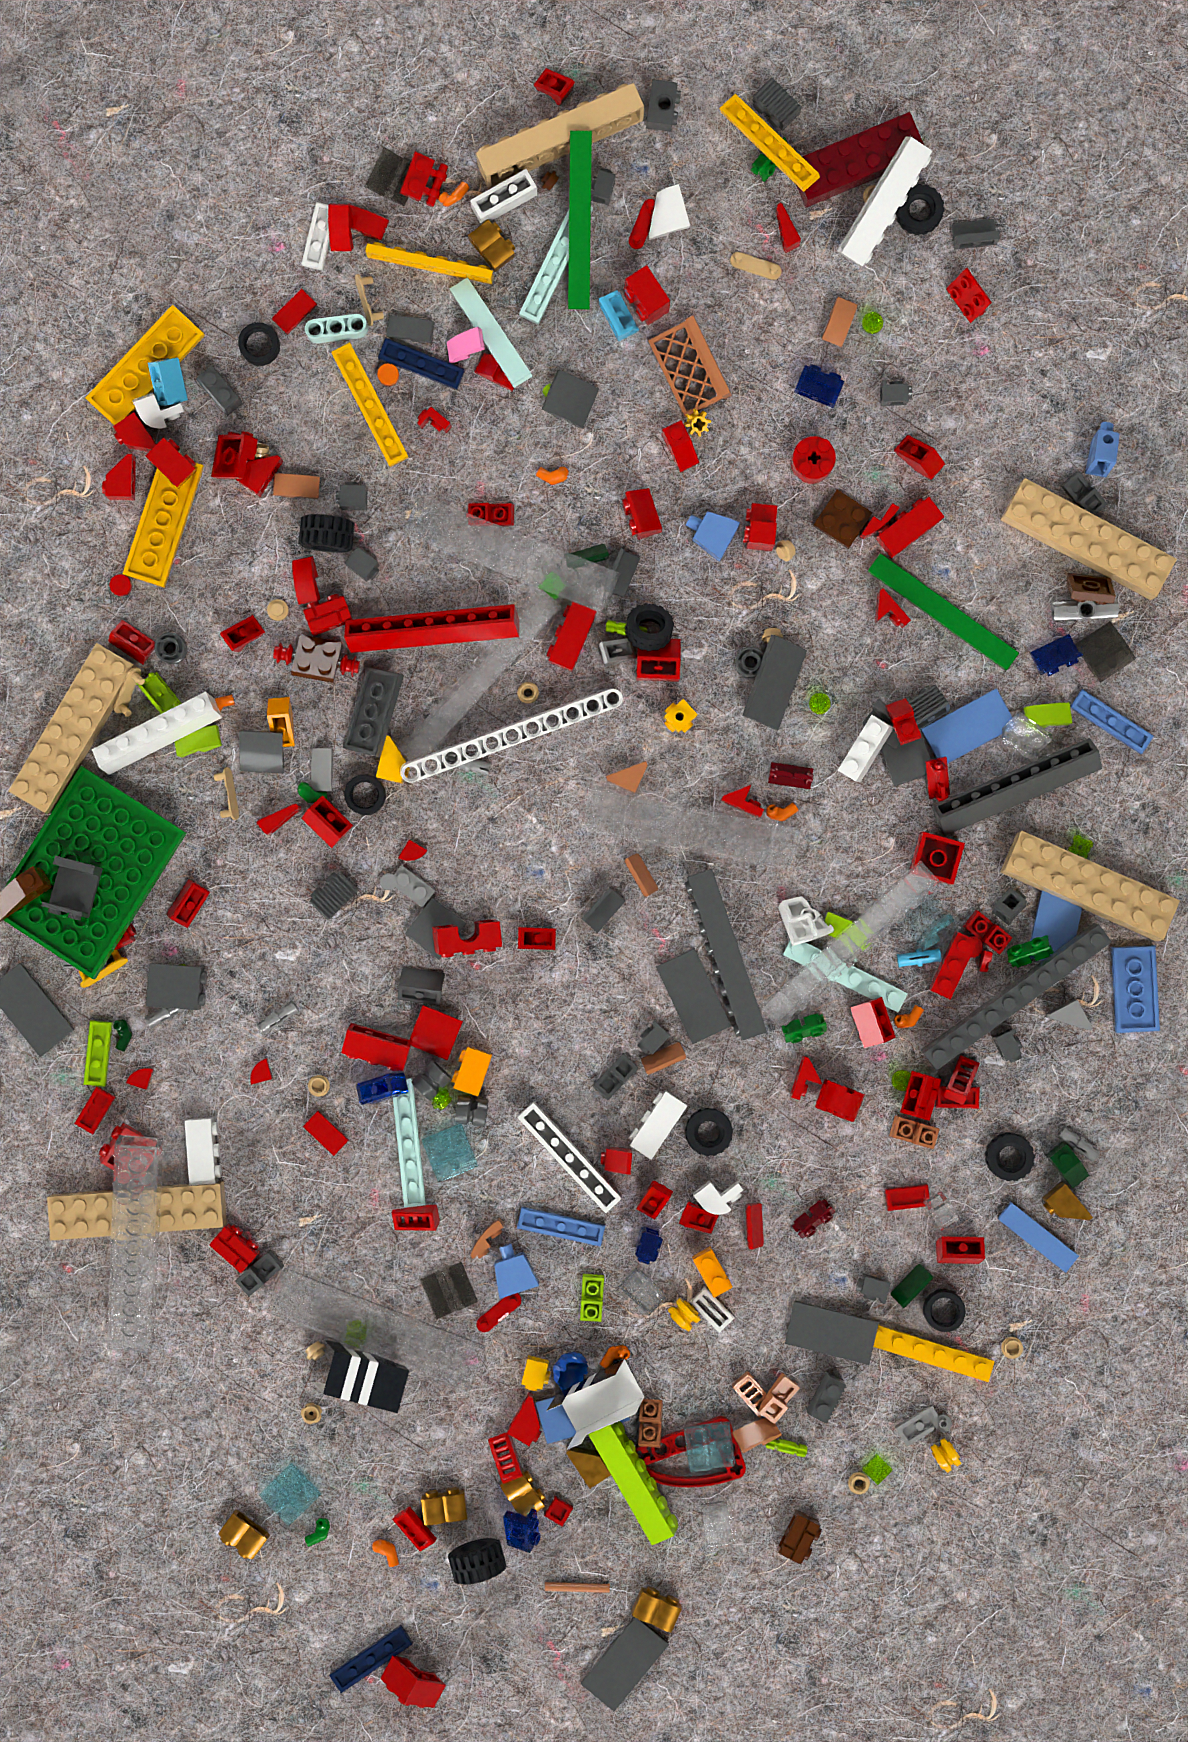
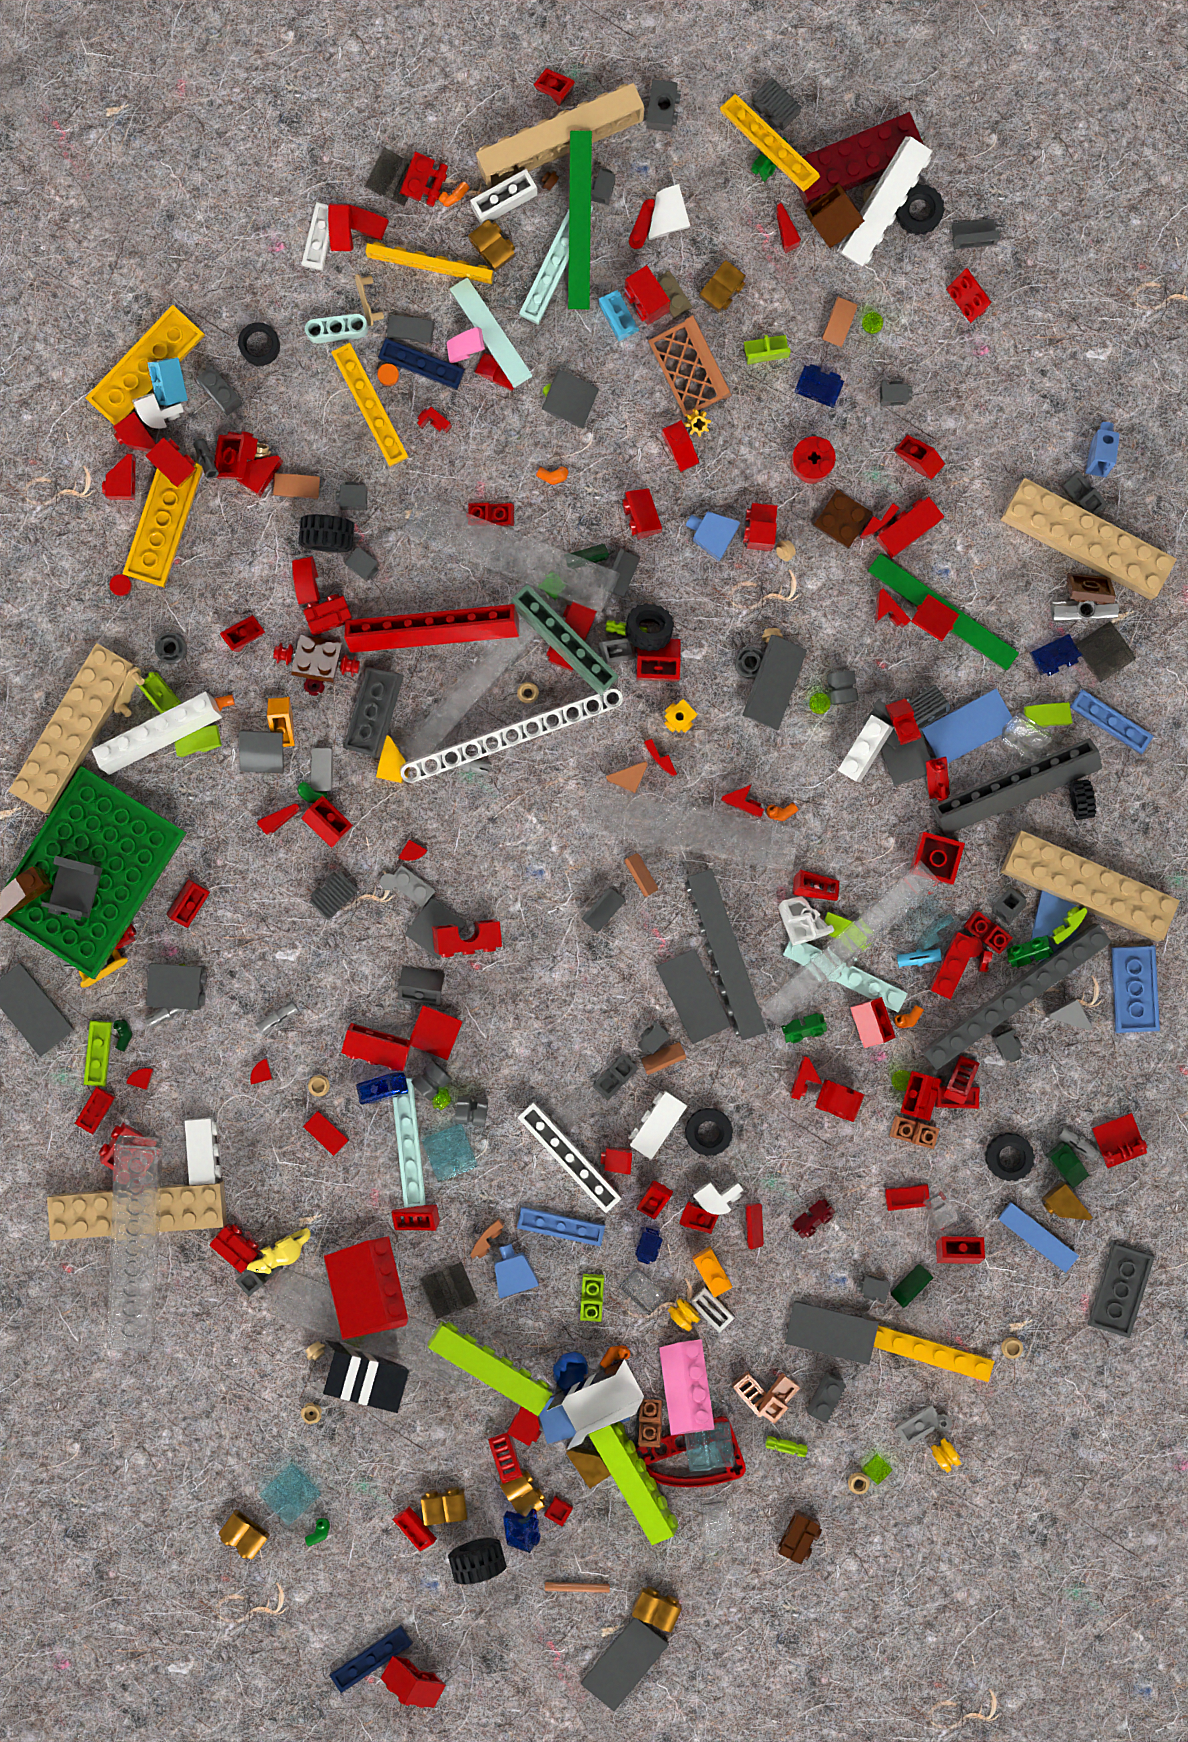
(132, 642): red slope -> none
(205, 458): none -> dark grey pin
(227, 776): tan piece -> none
(277, 610): tan plate -> none
(284, 1253): none -> light yellow animal
(294, 311): red tile -> none
(314, 691): none -> dark red plate
(348, 794): black tyre -> none
(366, 1288): none -> red slope
(388, 1549): orange arm -> none
(472, 1070): light orange brick -> none
(490, 1368): none -> lime brick
(498, 1312): red piece -> none
(535, 1373): yellow brick -> none
(536, 938): red slope -> none
(564, 640): none -> sand green brick
(664, 763): none -> red slope
(679, 302): none -> dark tan plate
(686, 1387): none -> bright pink slope
(722, 286): none -> pearl gold brick
(755, 265): tan piece -> none
(755, 1433): nougat slope -> none
(766, 349): none -> lime panel
(791, 775): dark red hinge -> none
(802, 887): none -> red slope
(834, 215): none -> reddish brown slope
(842, 687): none -> dark grey wheel
(927, 1310): black tyre -> none
(935, 618): none -> red piece
(1072, 920): none -> lime slope
(1082, 799): none -> black tyre
(1086, 845): clear neon green plate -> none
(1119, 1140): none -> red hinge
(1121, 1290): none -> dark grey tile

